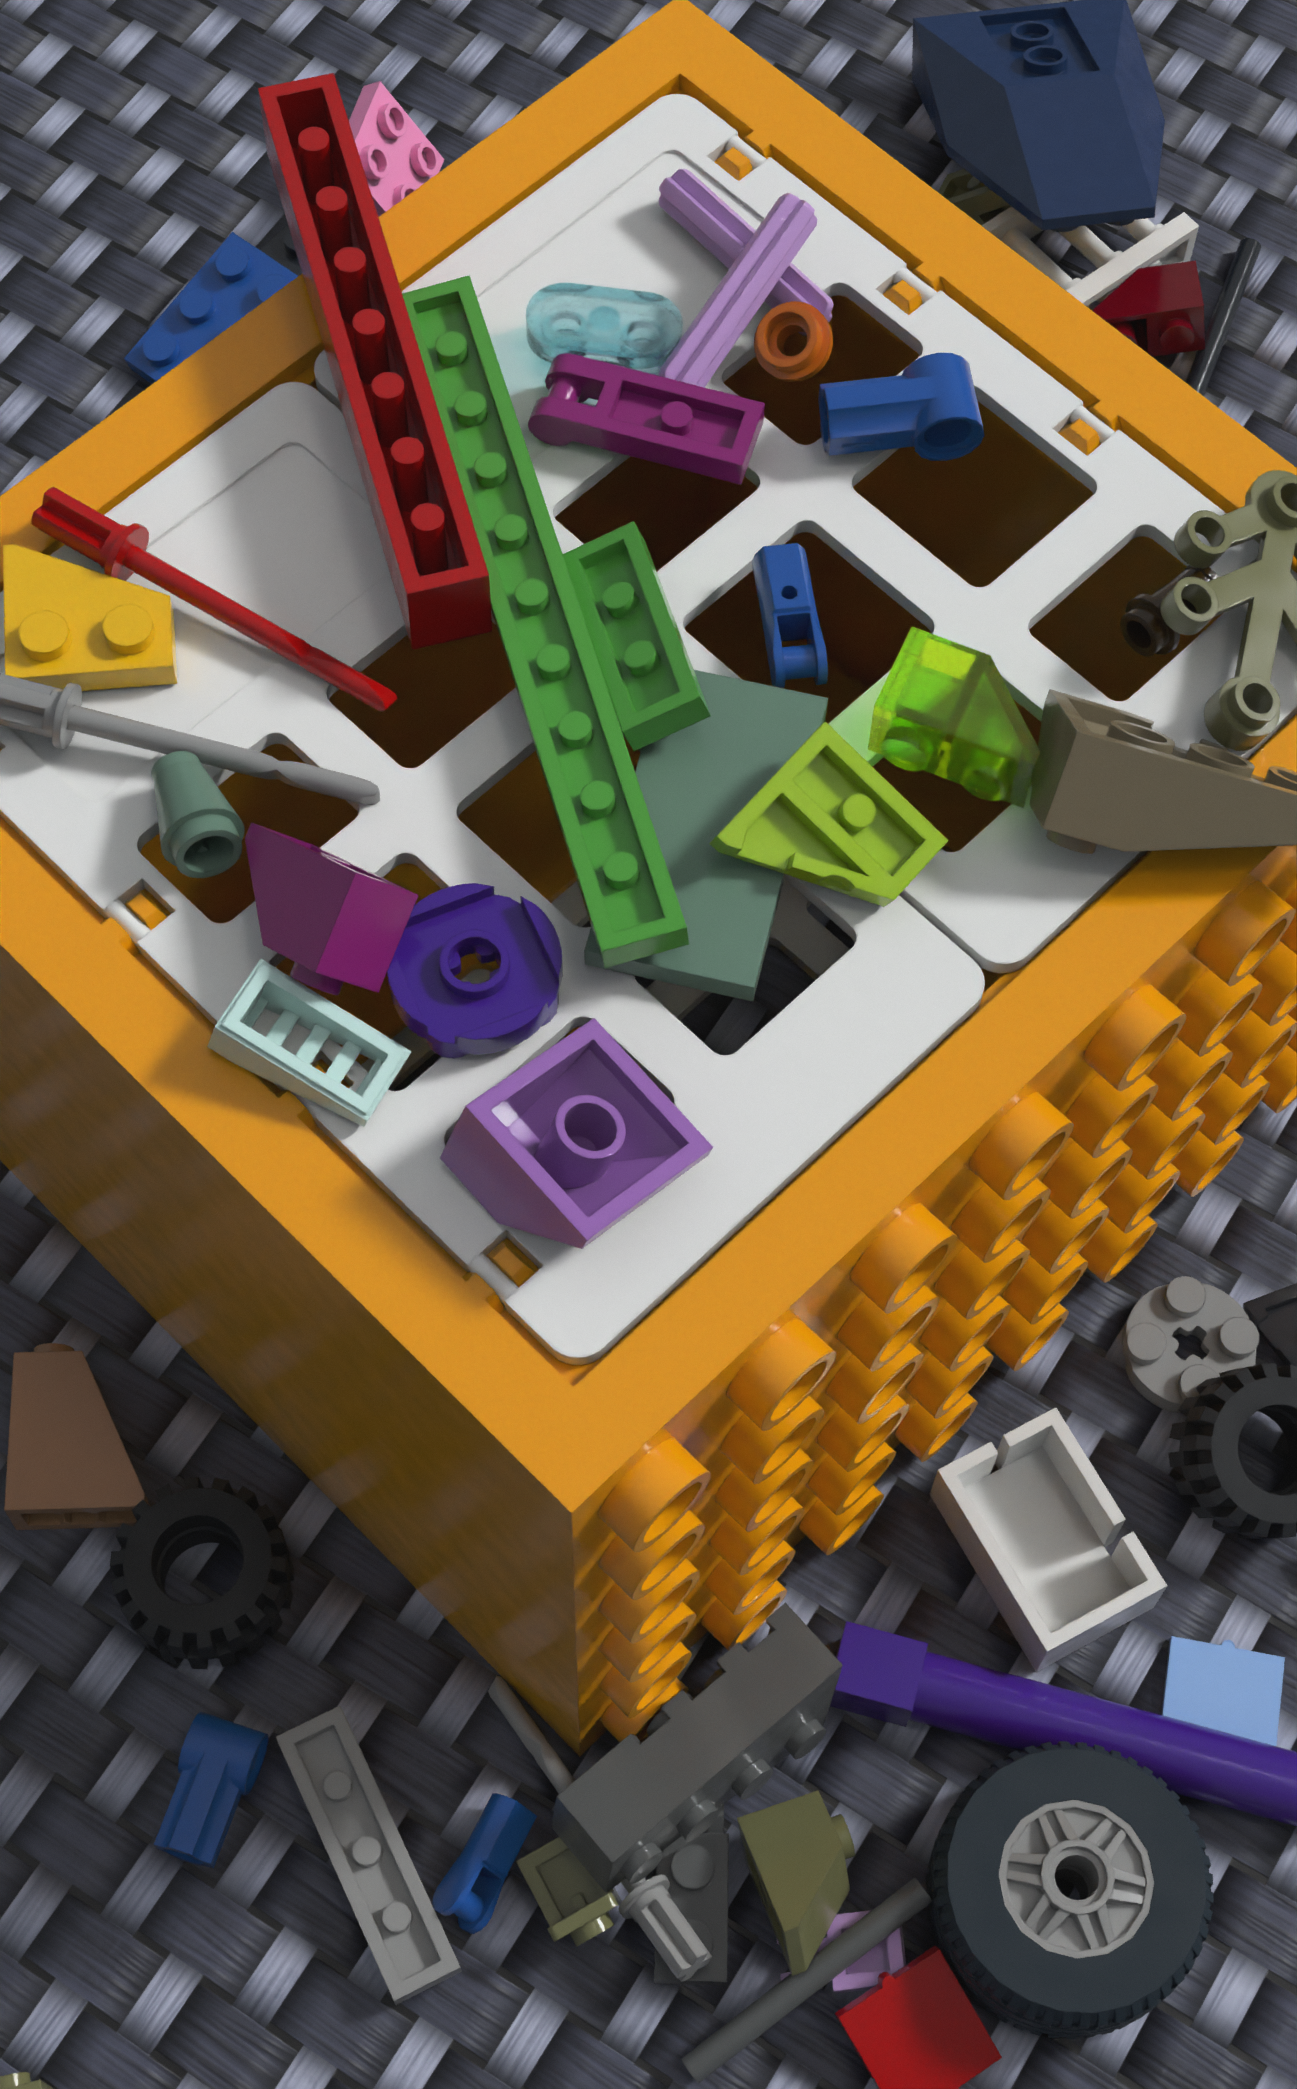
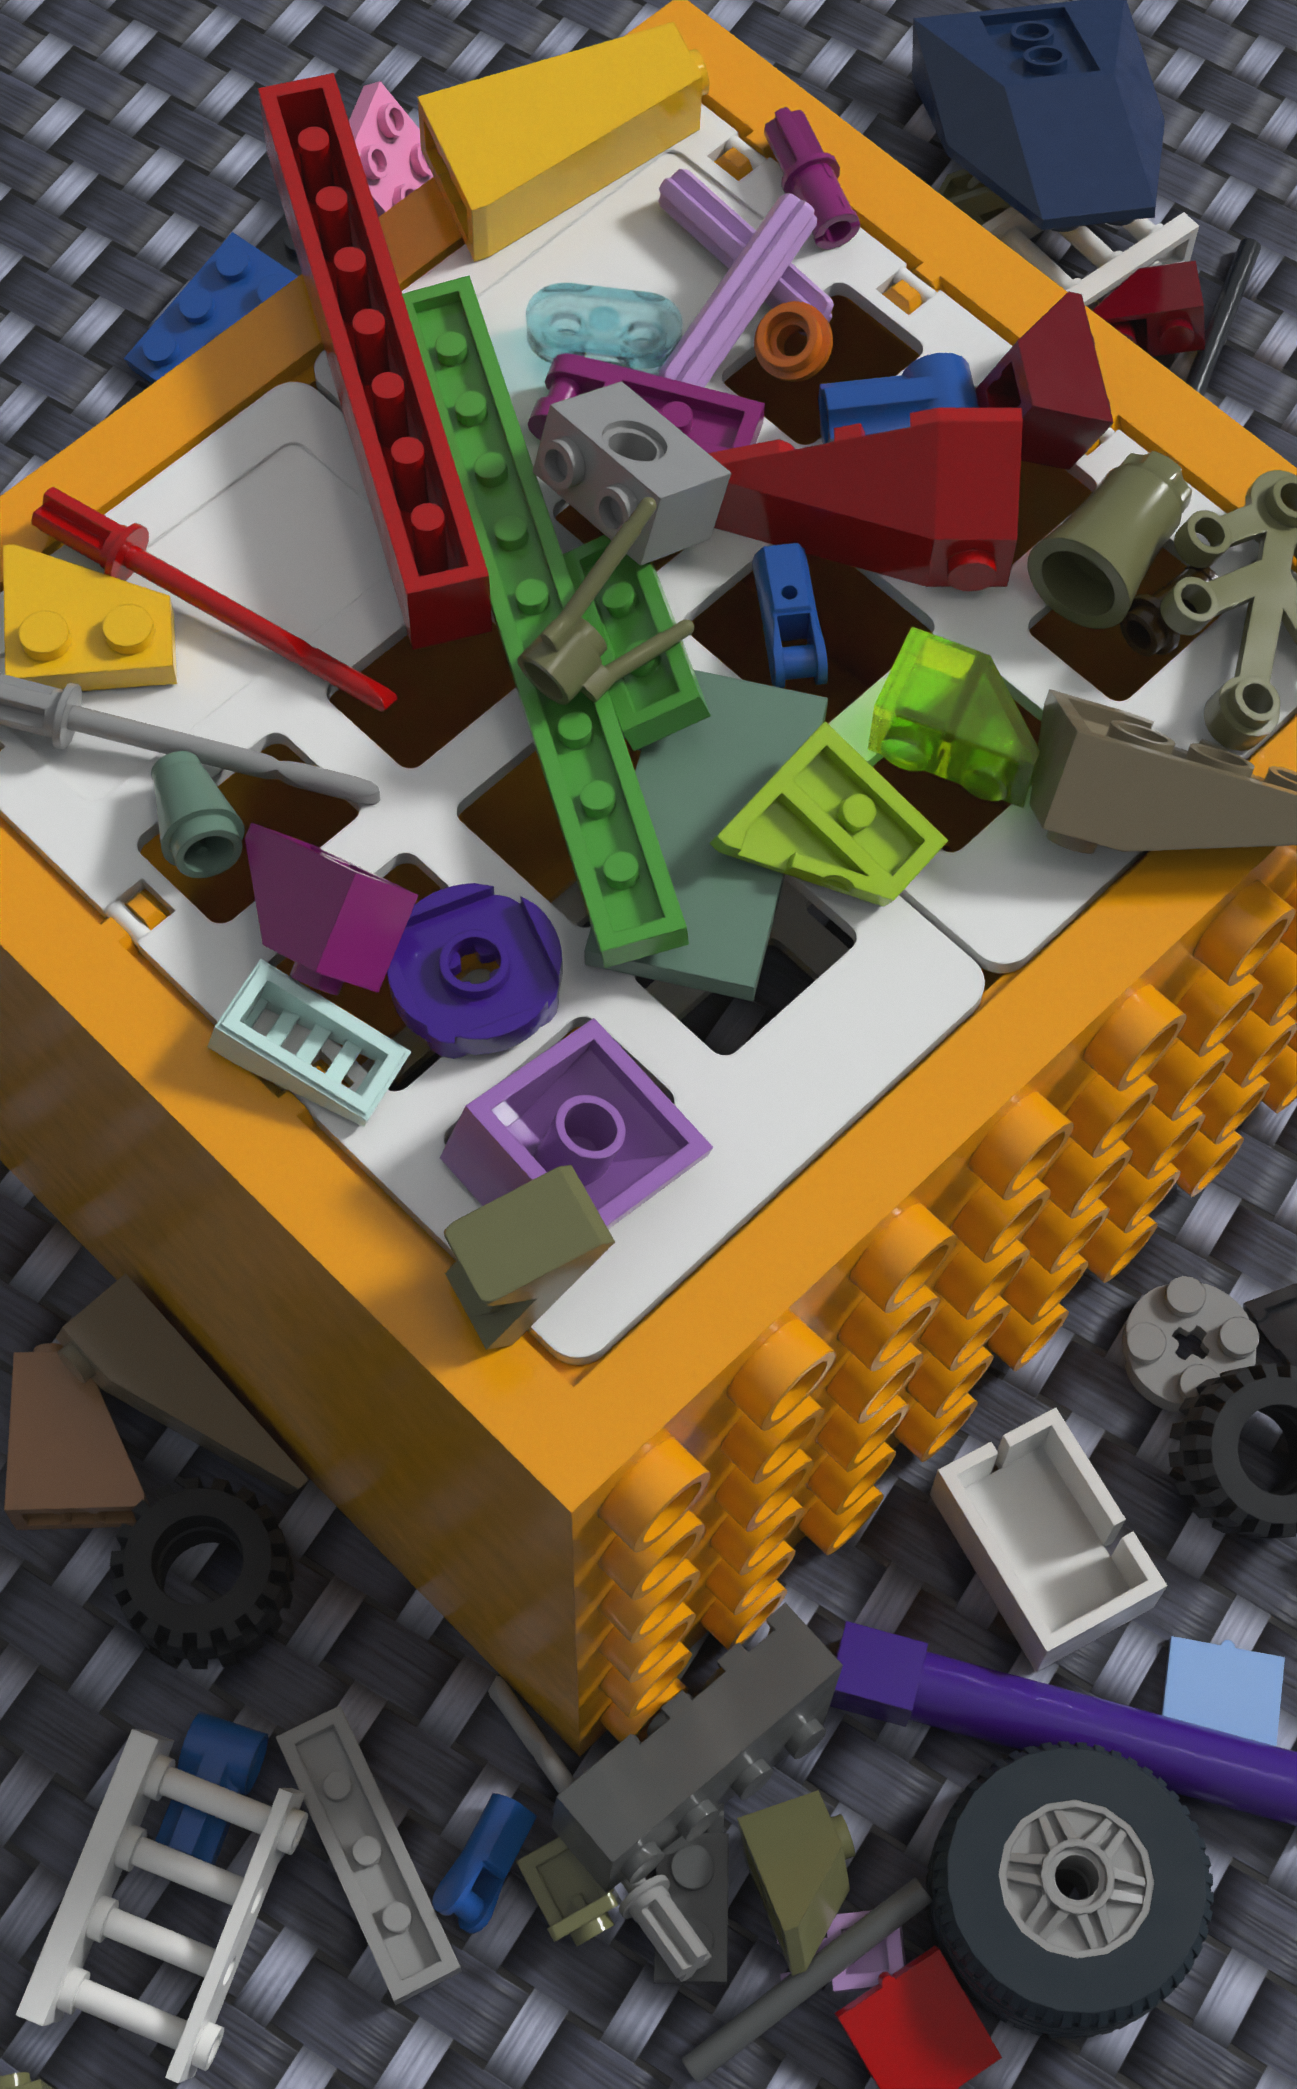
(92, 1914): none -> white fence
(152, 1368): none -> dark tan wedge
(524, 1253): none -> olive slope
(557, 131): none -> yellow slope
(569, 649): none -> olive plant
(615, 450): none -> light grey brick
(811, 177): none -> magenta axle
(901, 503): none -> red wedge
(1057, 385): none -> dark red slope
(1107, 545): none -> olive plant

